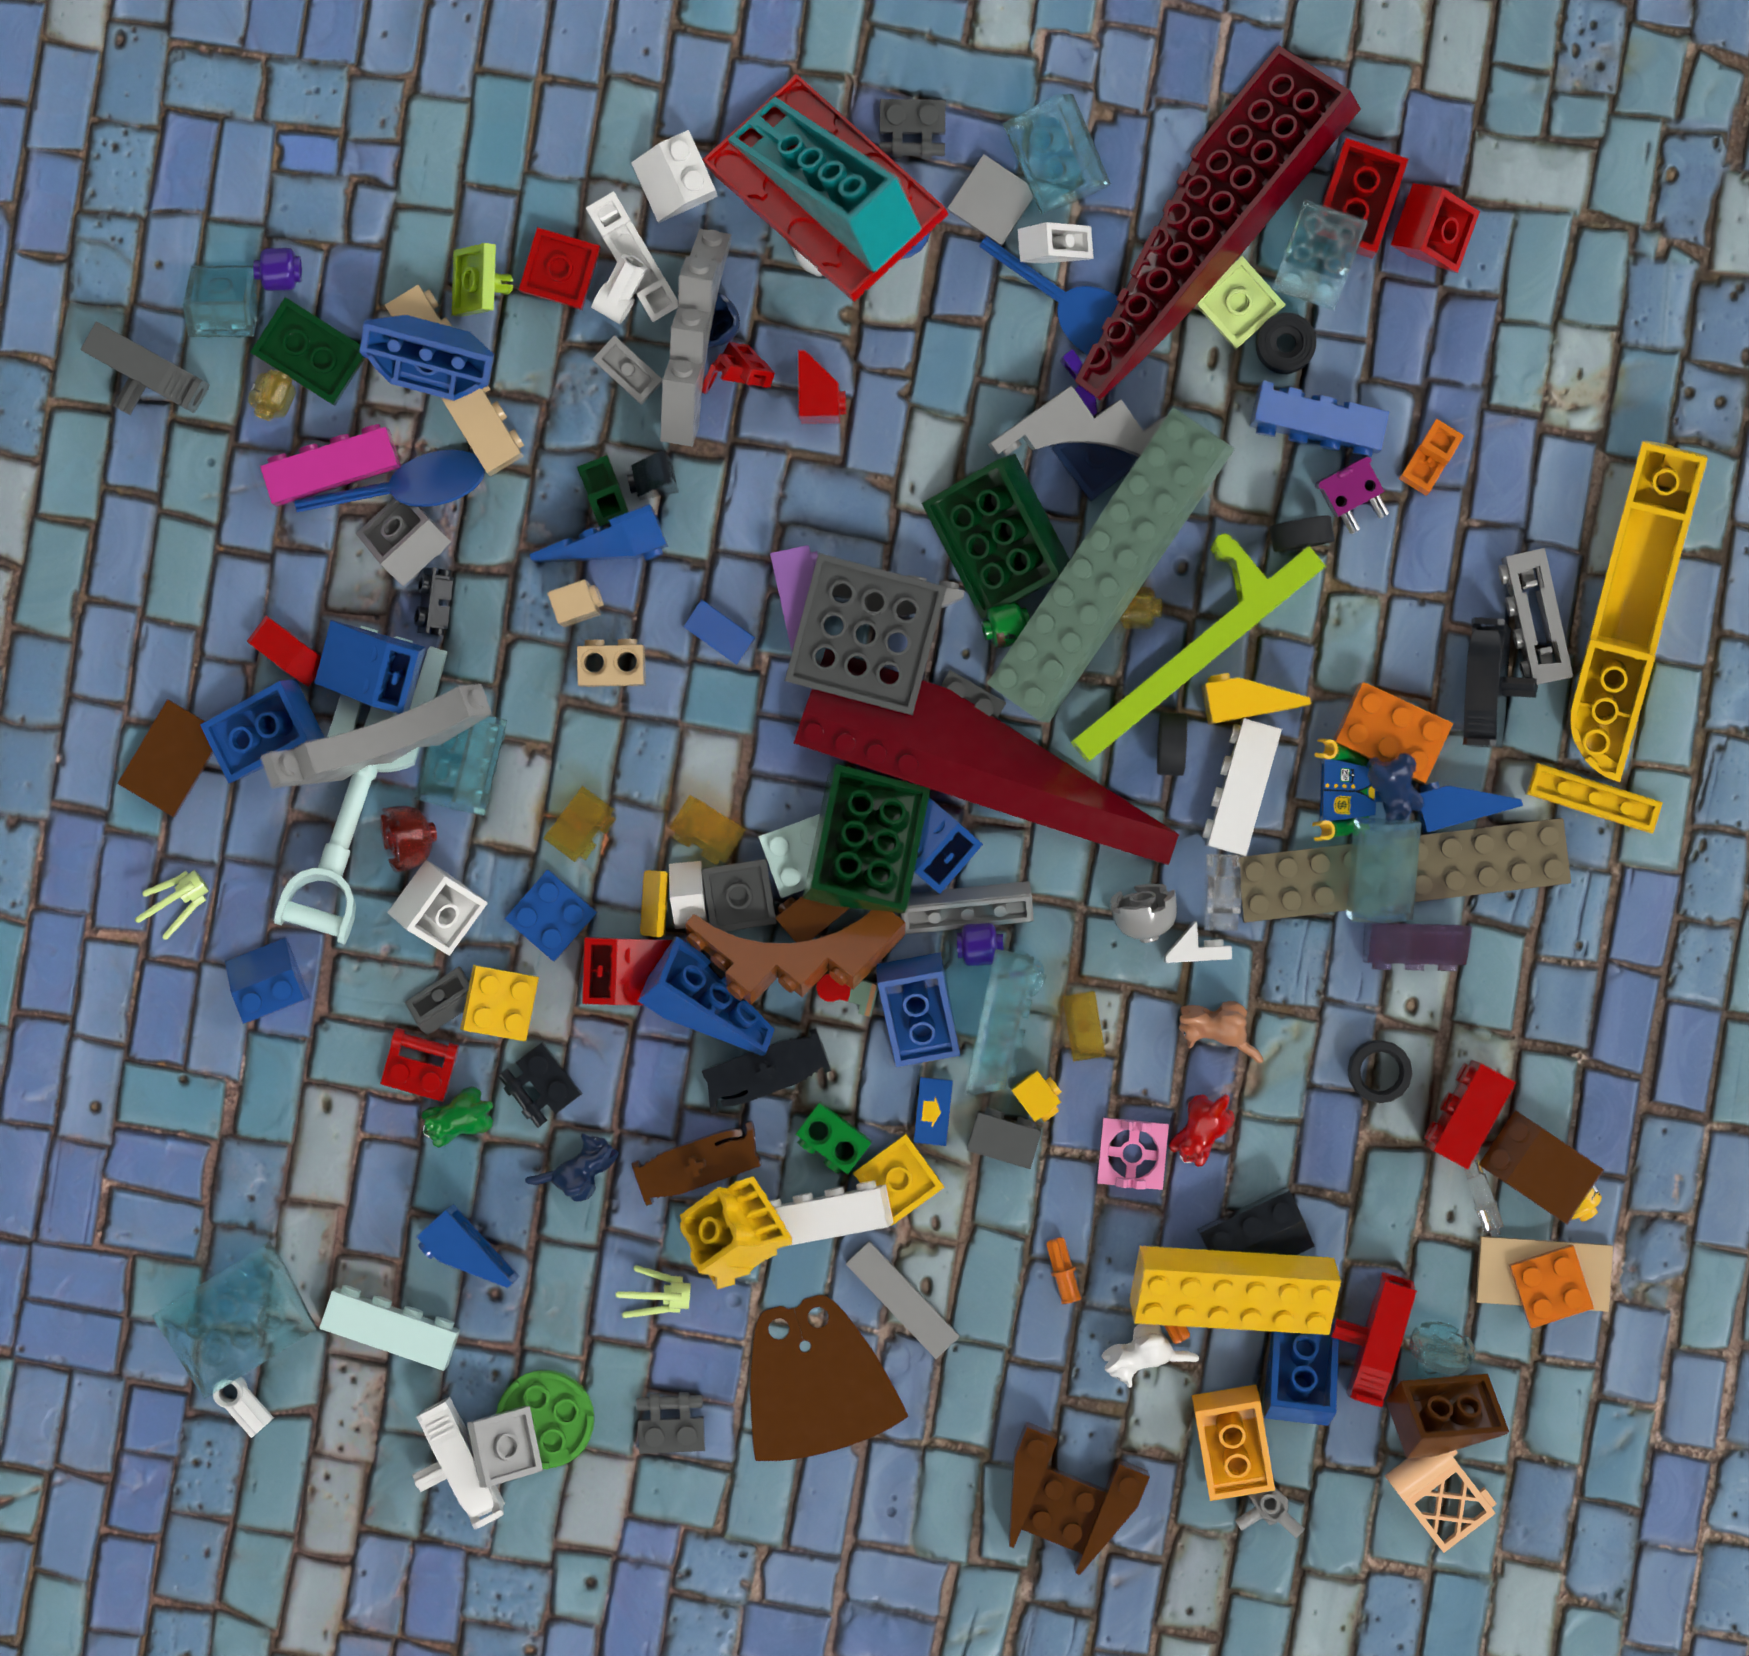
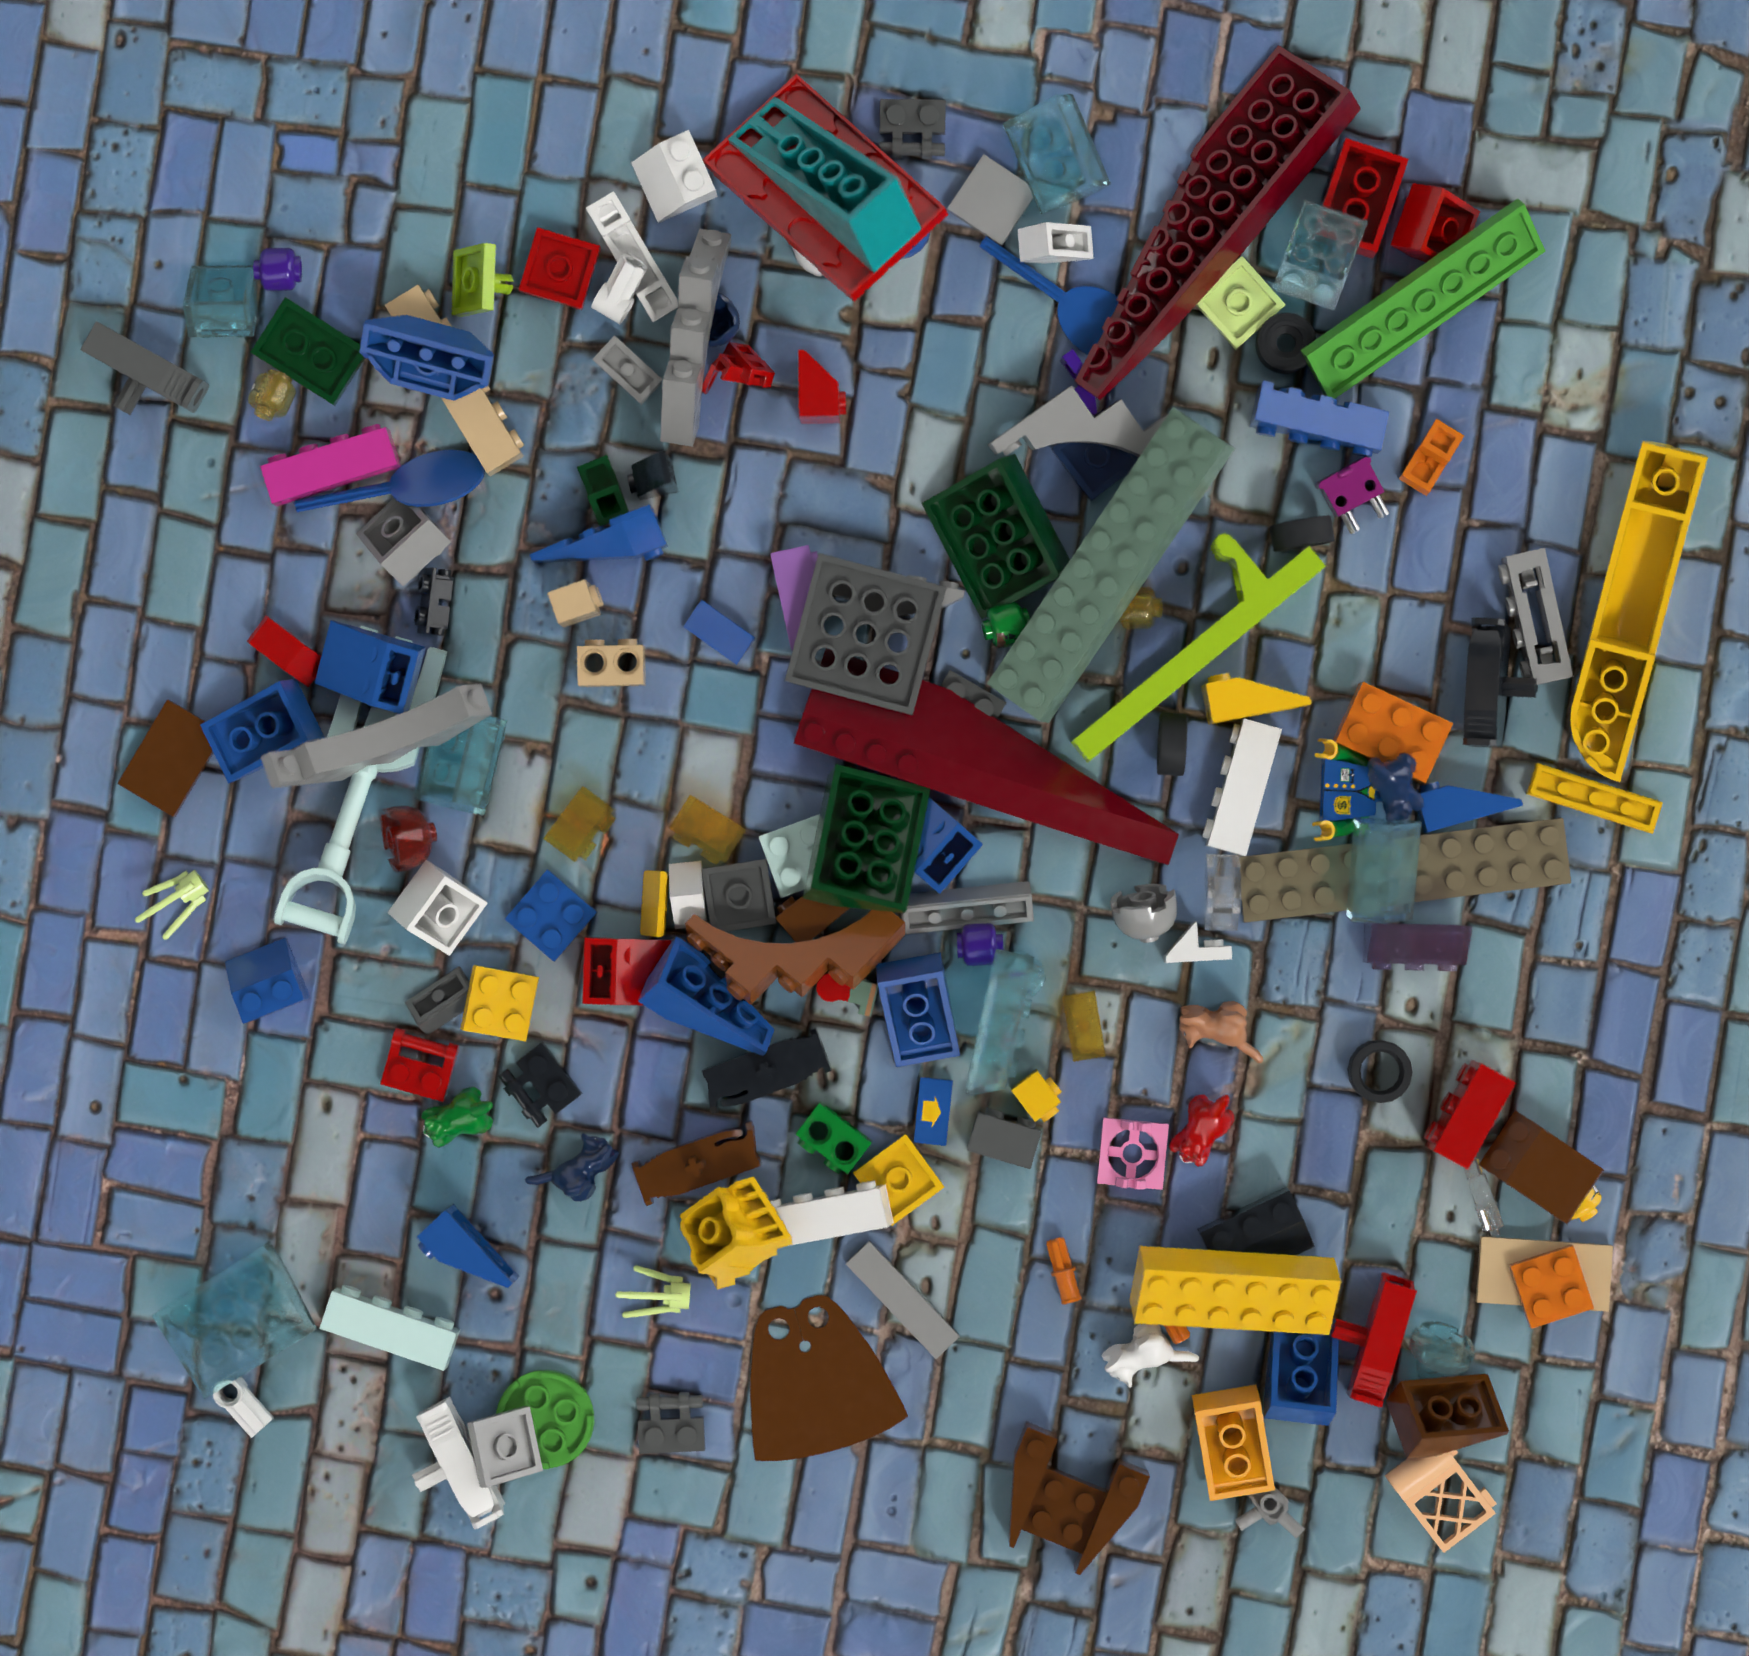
(1423, 300): none -> bright green plate

